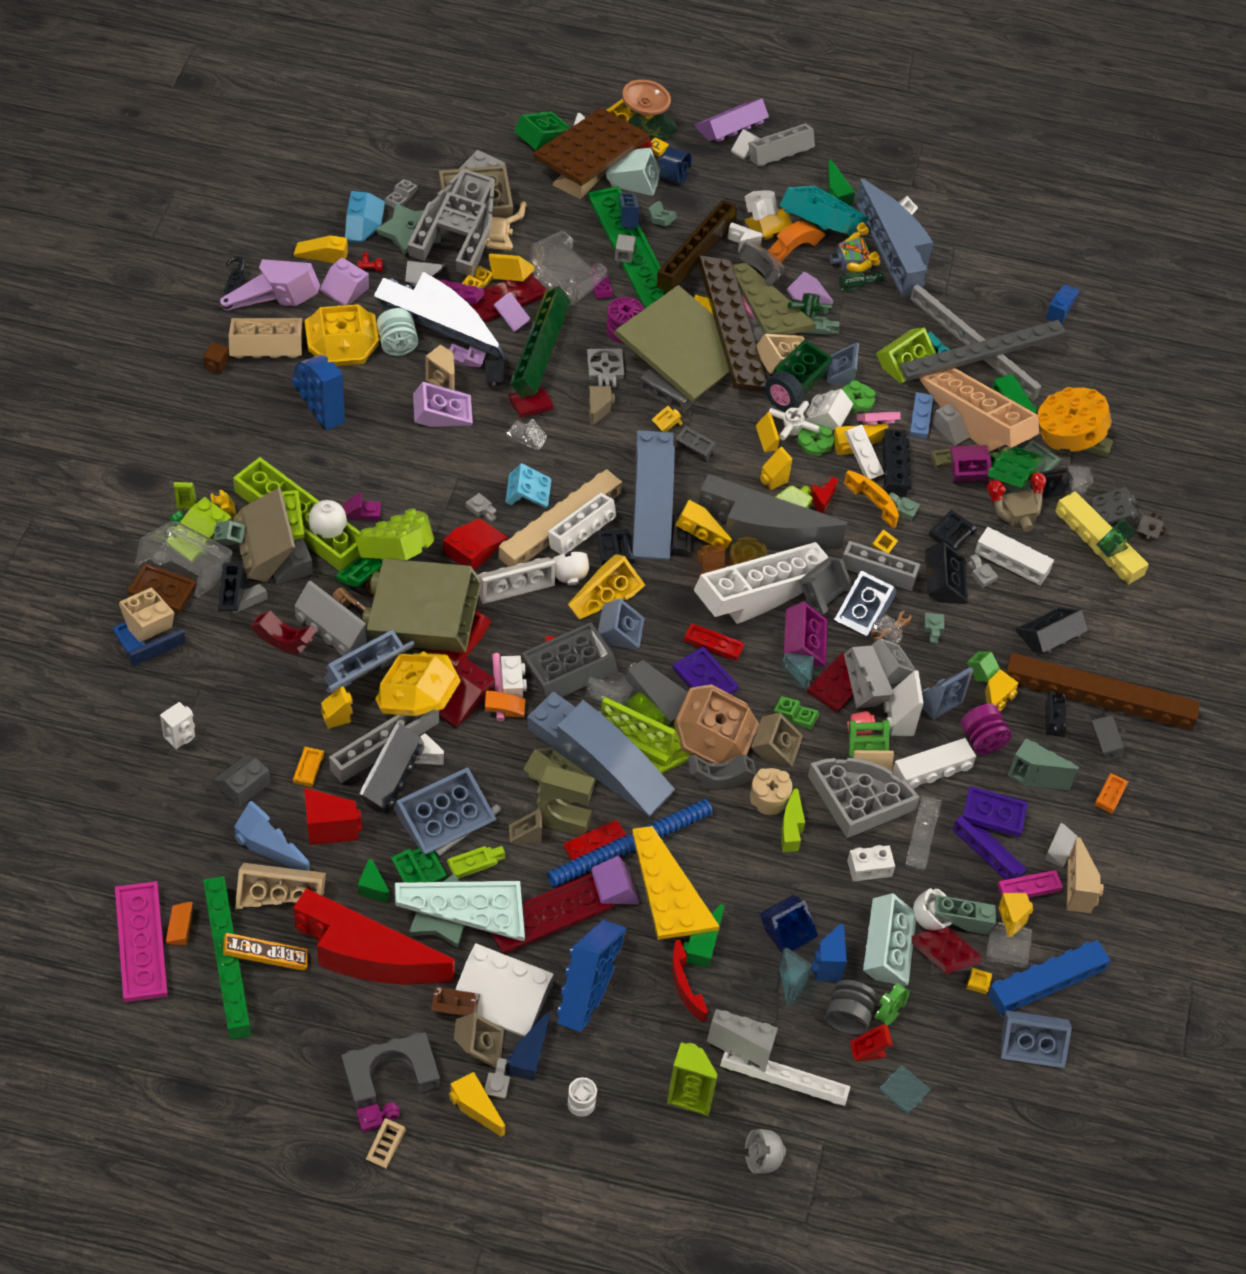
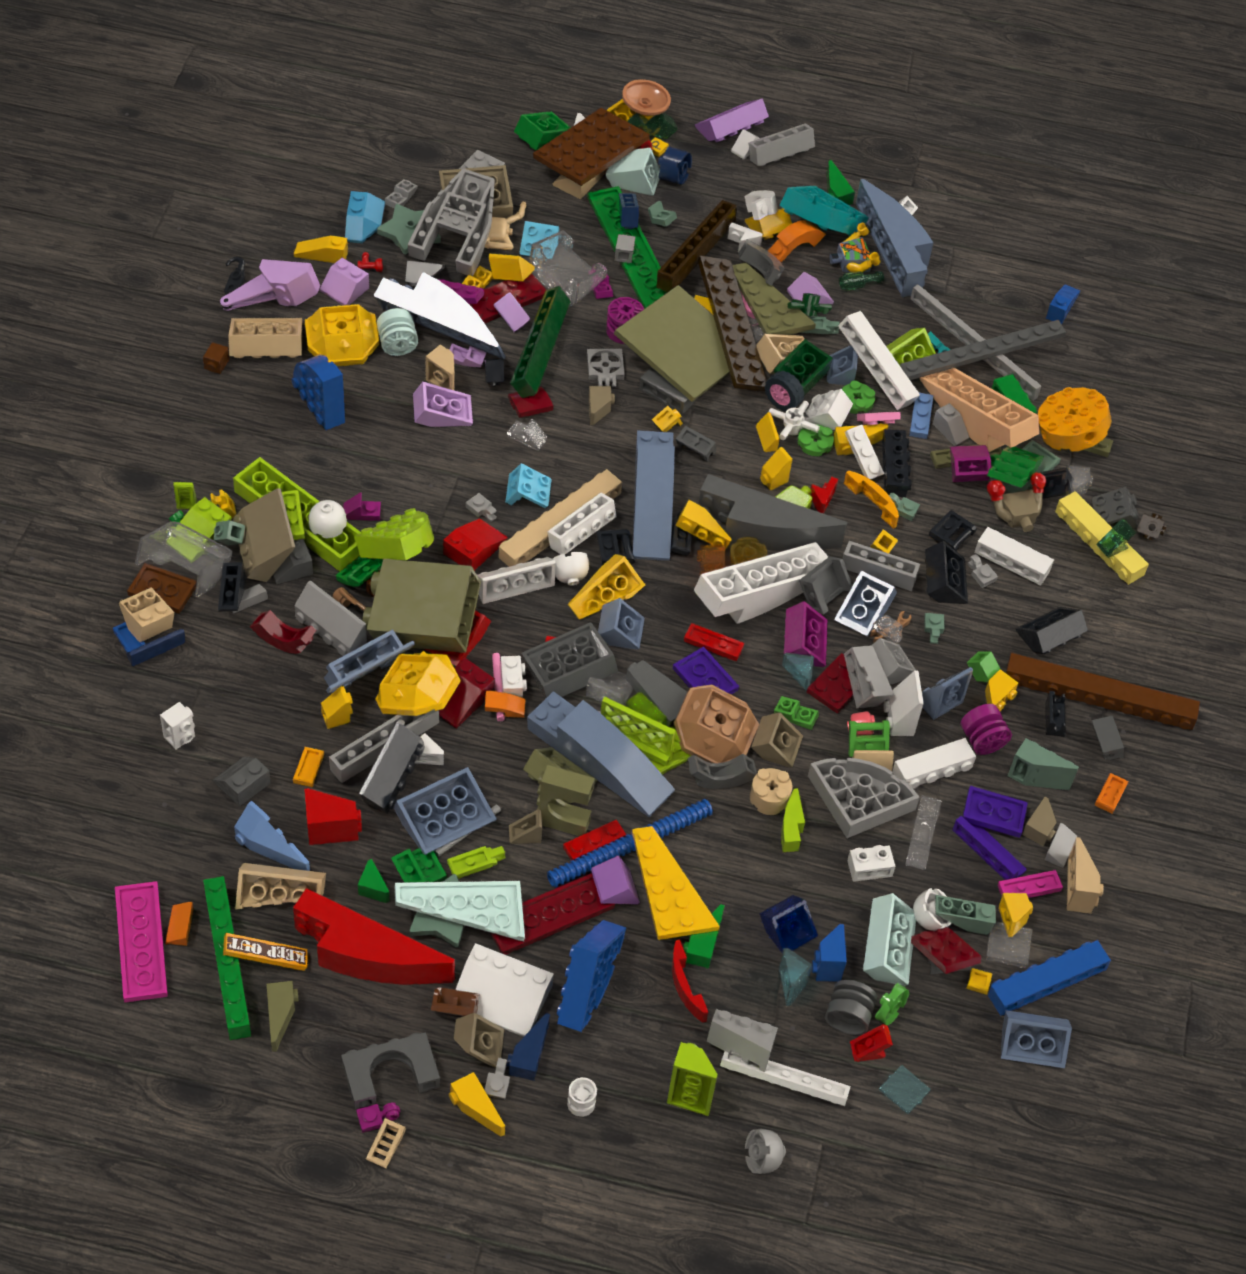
(281, 1009): none -> olive slope
(533, 233): none -> medium azure bracket
(878, 360): none -> white brick
(1041, 824): none -> dark tan slope

